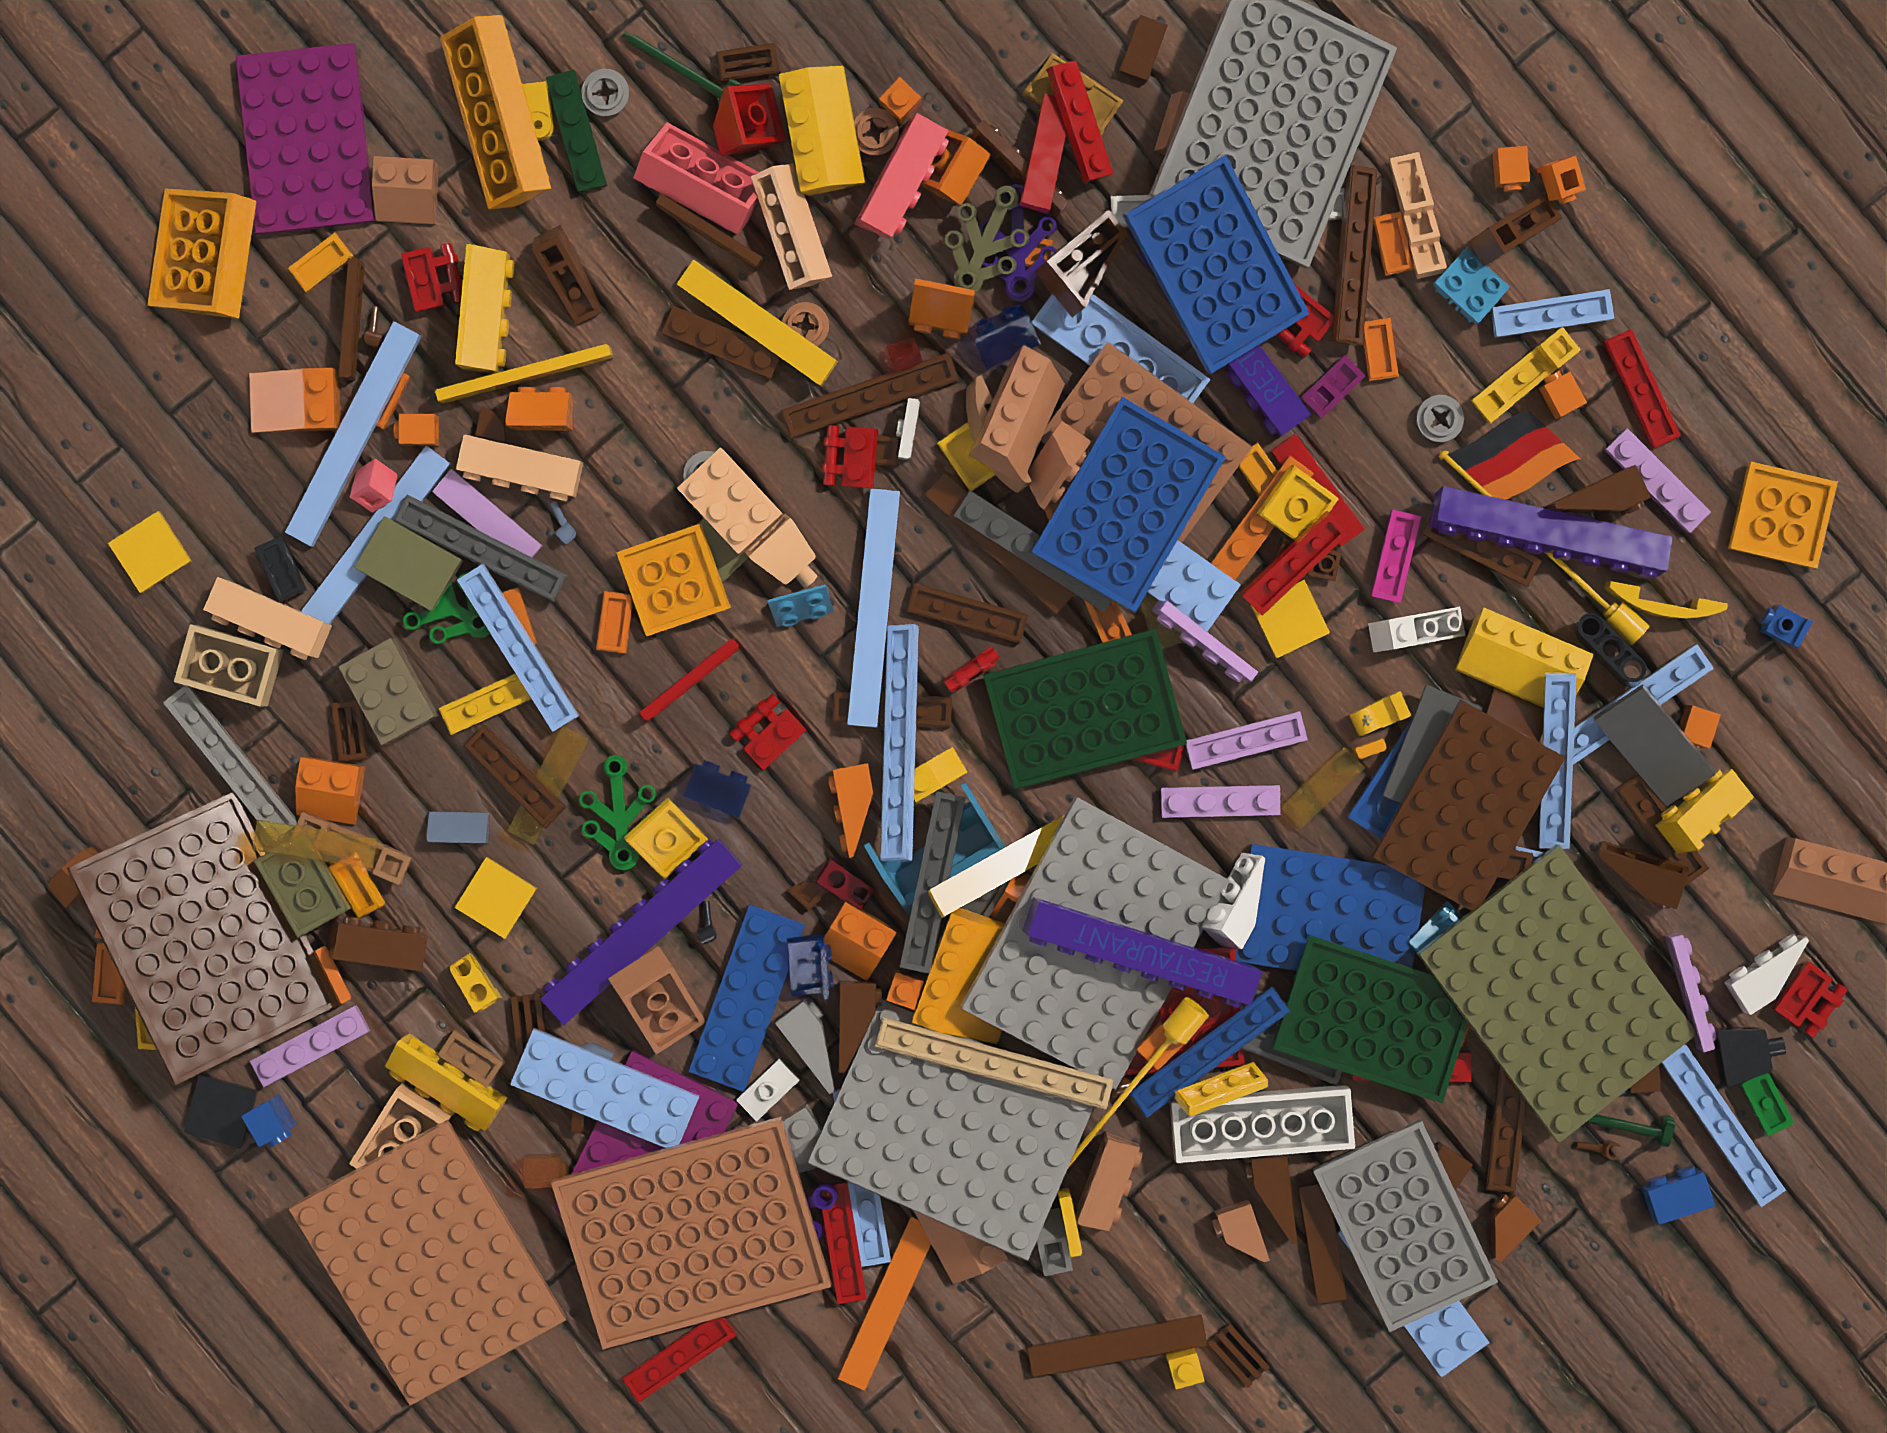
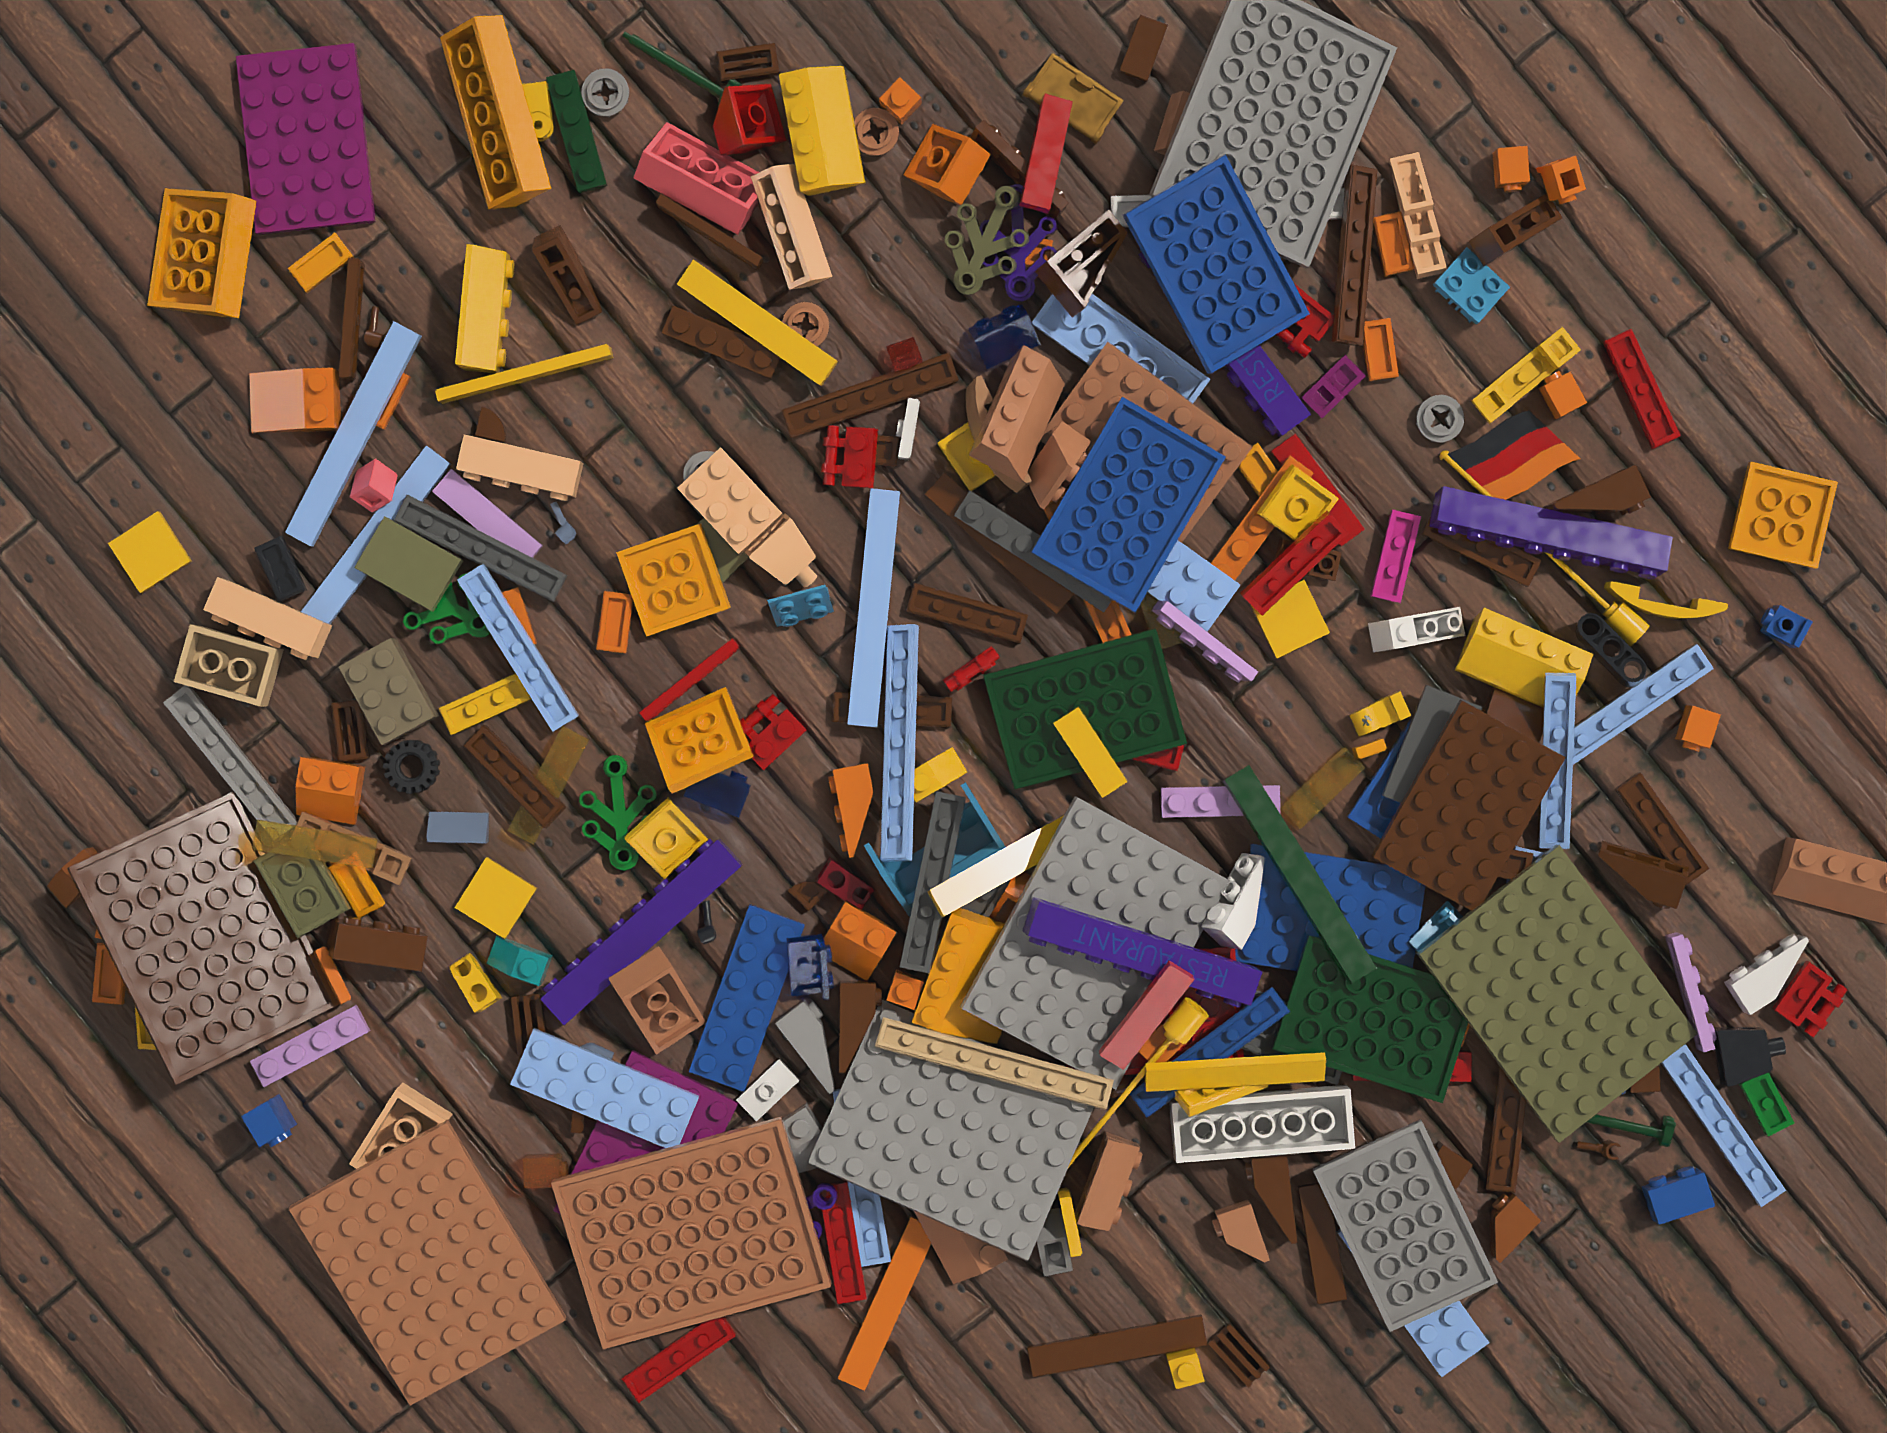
(218, 1110): black tile -> none
(393, 766): none -> black tyre
(405, 190): nougat slope -> none
(417, 430): orange brick -> none
(424, 278): red plate -> none
(437, 1078): yellow slope -> none
(471, 1058): medium nougat plate -> none
(519, 960): none -> teal slope
(540, 410): orange slope -> none
(698, 740): none -> light orange plate
(901, 177): coral slope -> none
(941, 308): orange slope -> none
(1079, 121): red plate -> none
(1090, 752): none -> yellow tile
(1146, 1015): none -> tile
(1235, 1072): none -> yellow tile
(1246, 740): lavender plate -> none
(1299, 874): none -> dark green tile
(1552, 313): light blue plate -> none
(1654, 745): dark grey tile -> none
(1659, 480): lavender plate -> none
(1704, 811): yellow wedge -> none

